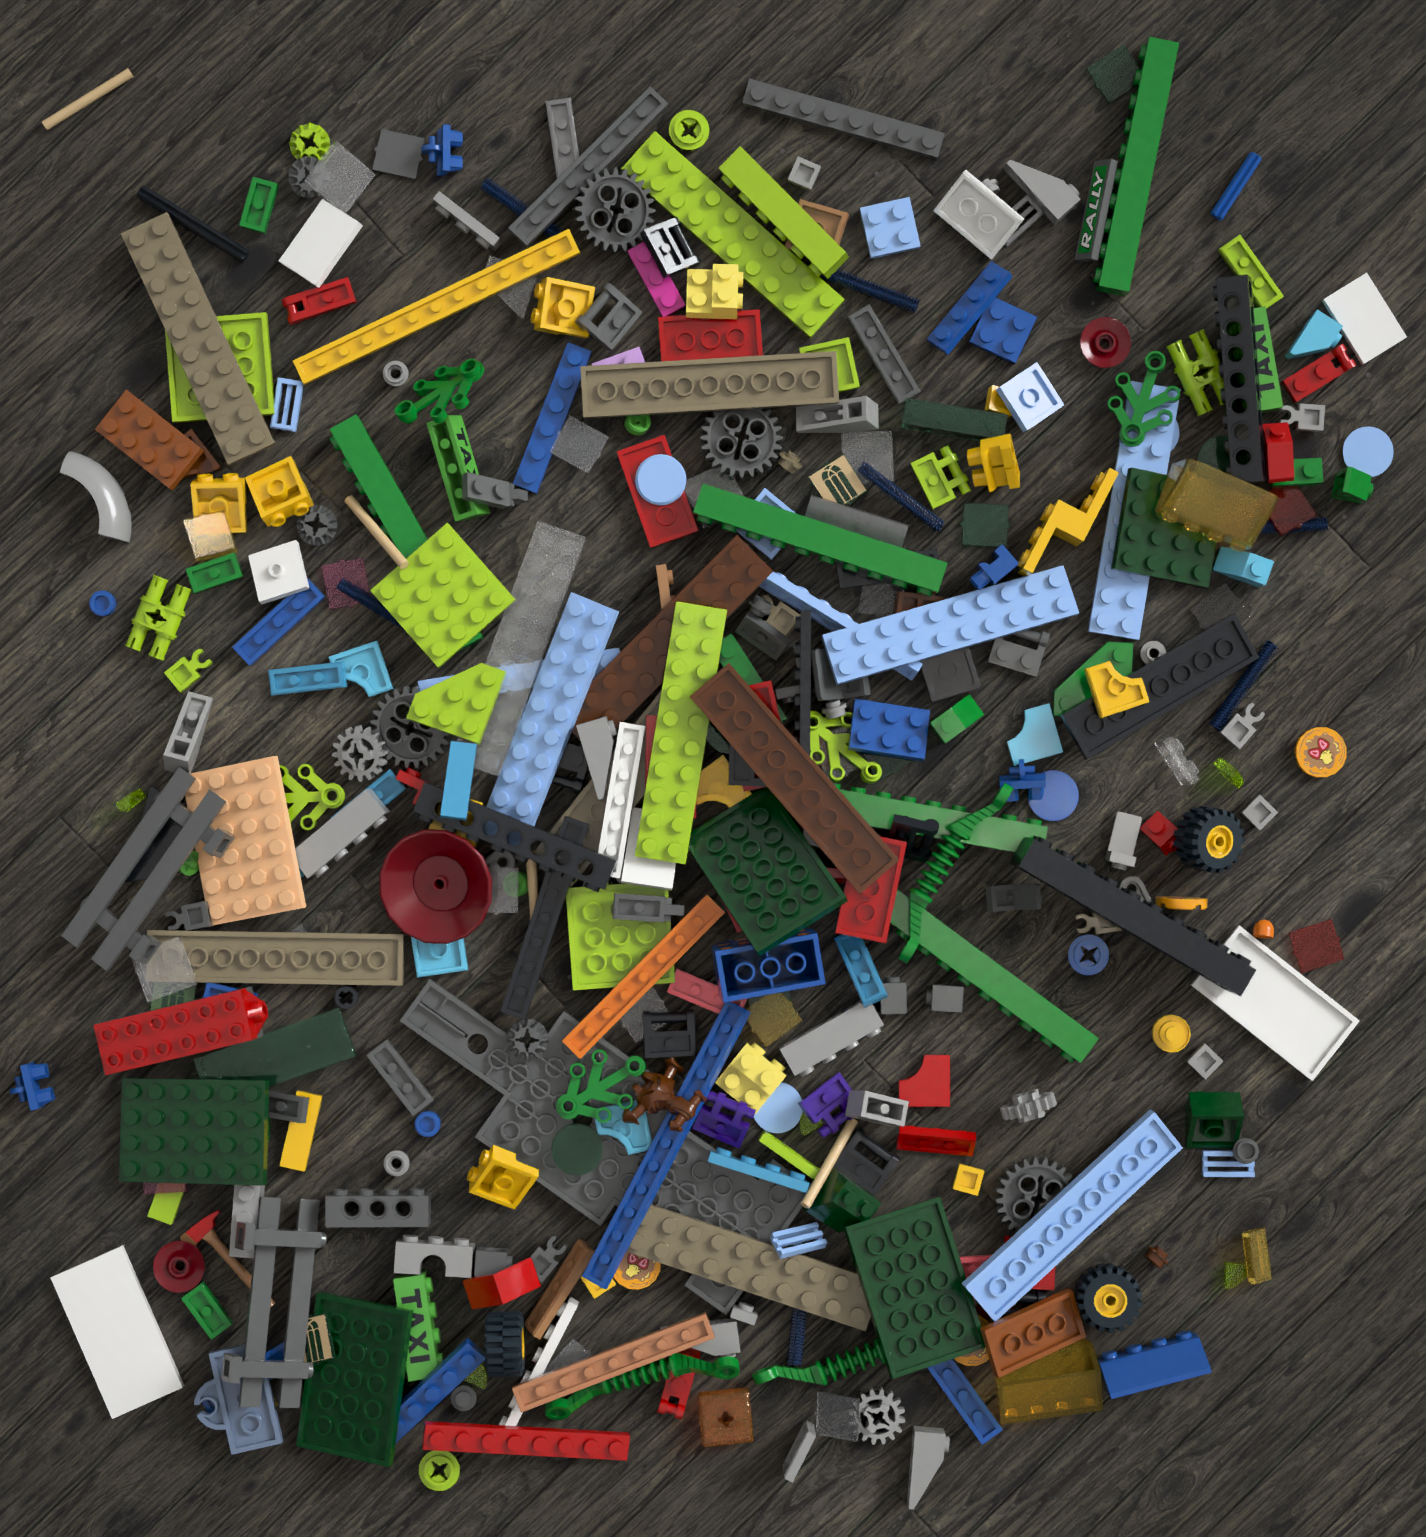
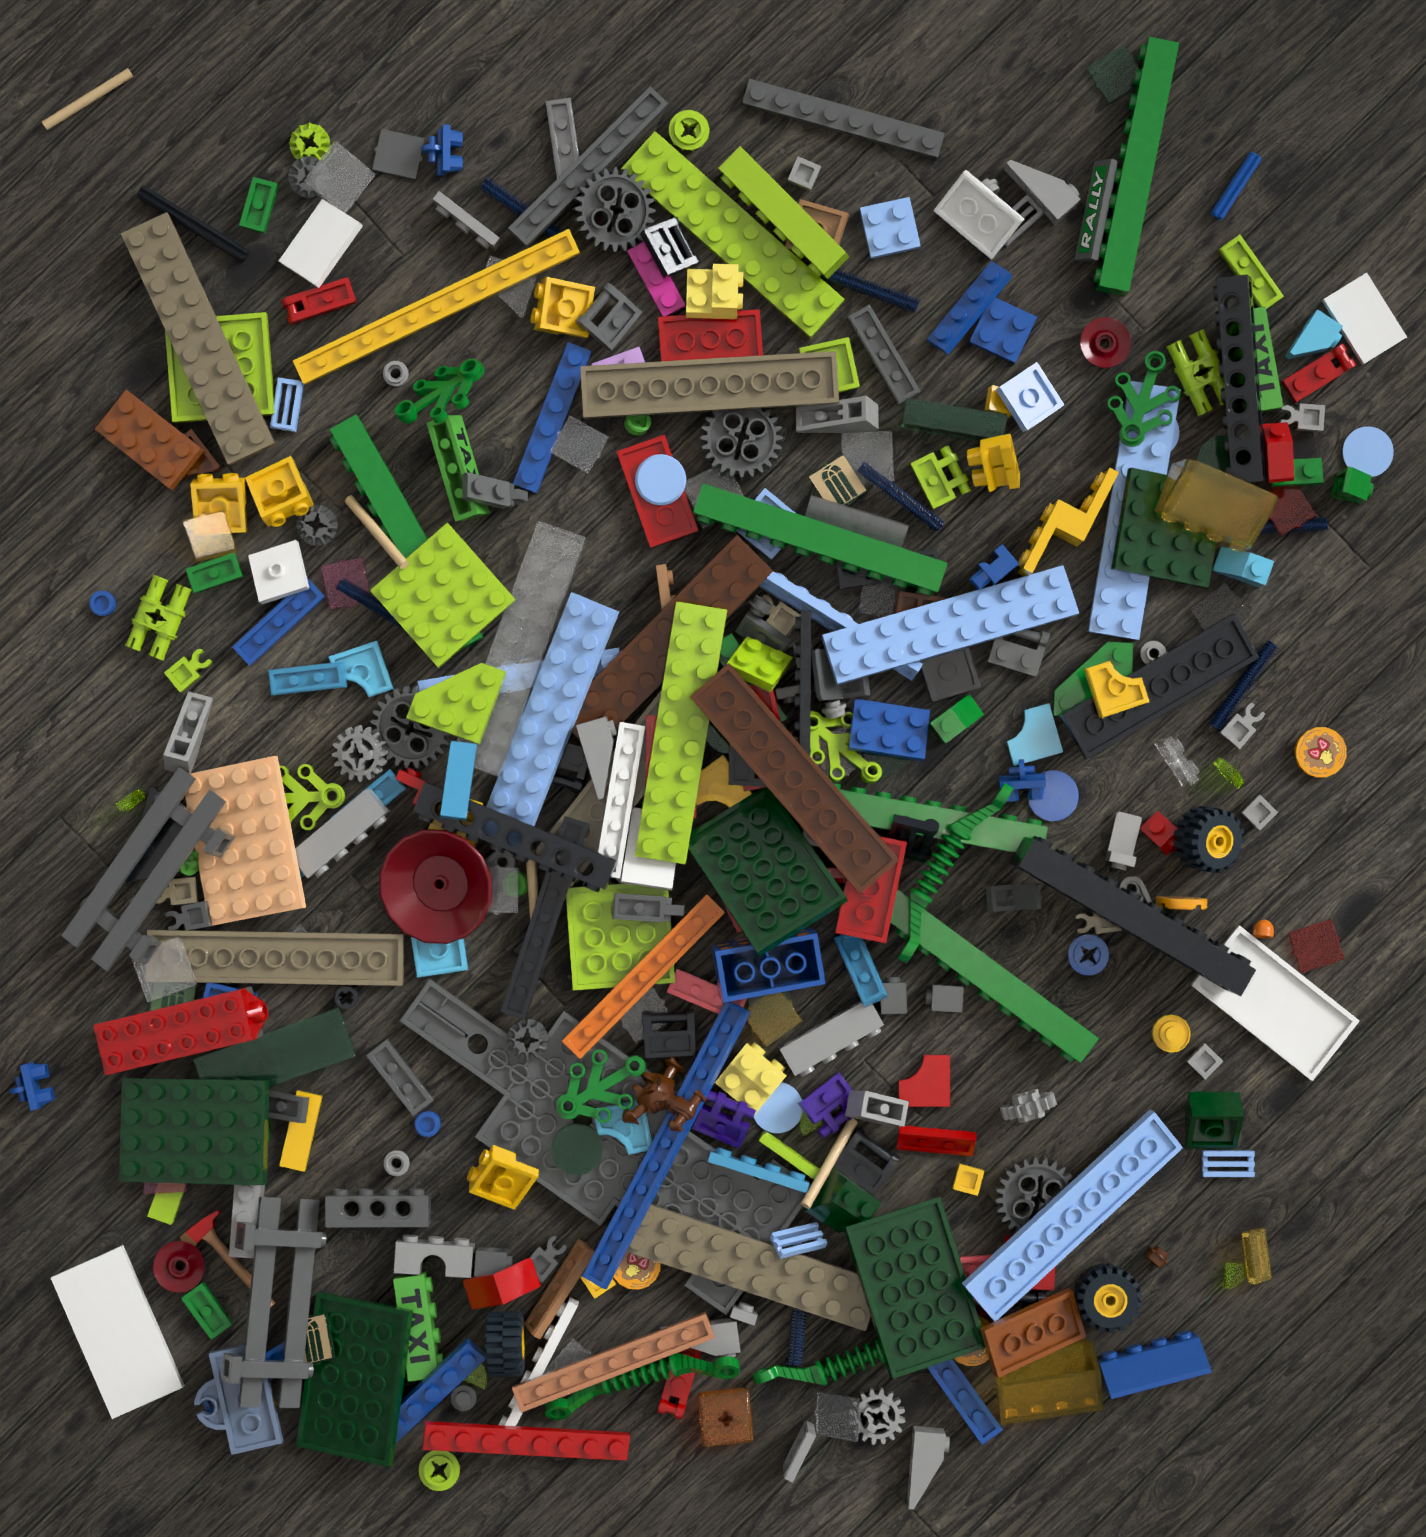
(107, 493): light grey brick -> none
(180, 891): none -> dark tan plate
(760, 663): none -> lime plate
(789, 461): dark tan plate -> none
(984, 525): clear green piece -> none
(1245, 1150): dark grey plate -> none

